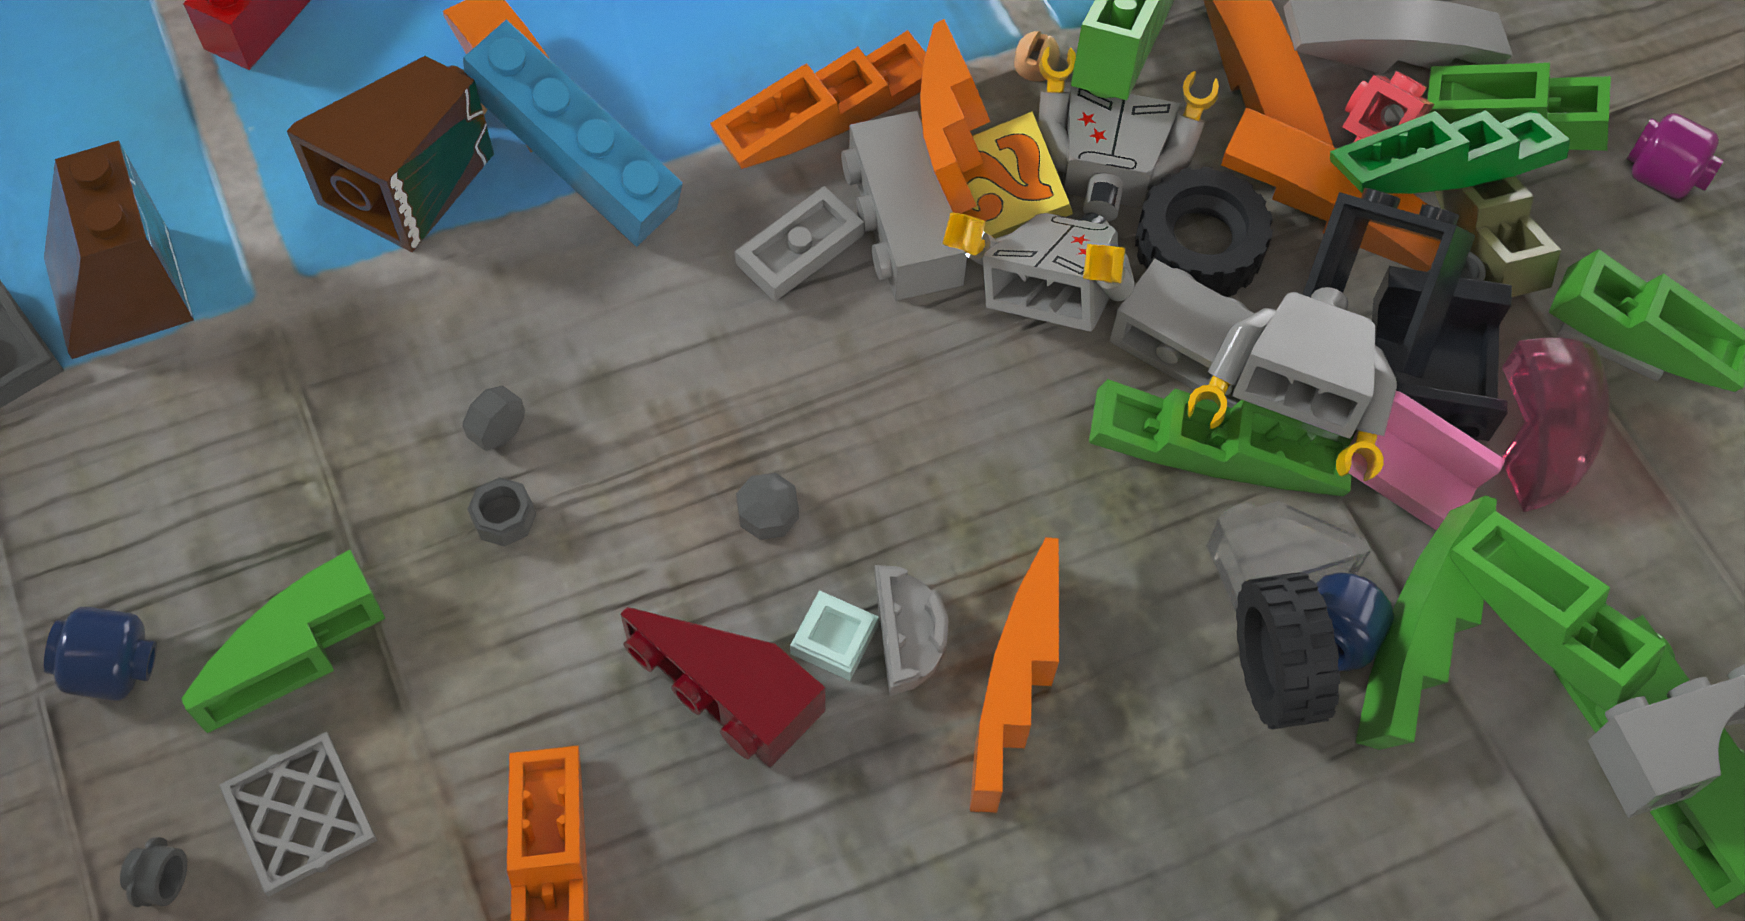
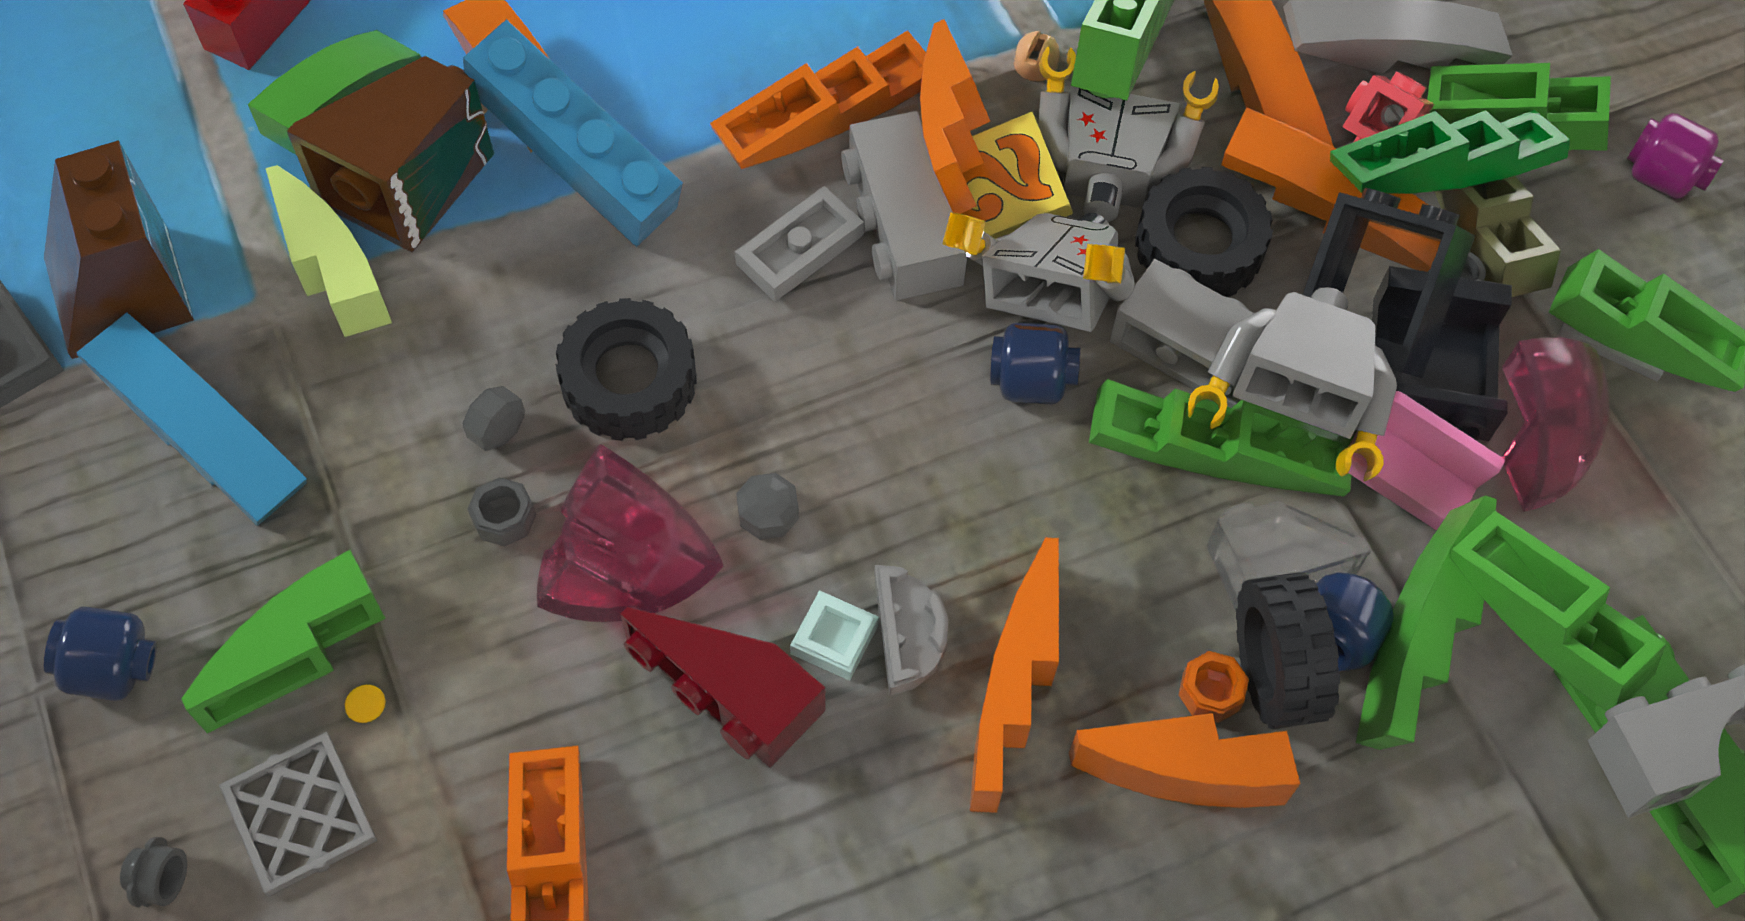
(192, 418): none -> dark azure slope
(325, 79): none -> bright green slope
(327, 255): none -> yellowish green slope
(365, 703): none -> yellow sticker
(616, 326): none -> black tyre
(622, 546): none -> clear pink brick
(1034, 363): none -> dark blue head
(1189, 763): none -> orange slope
(1214, 686): none -> orange tile

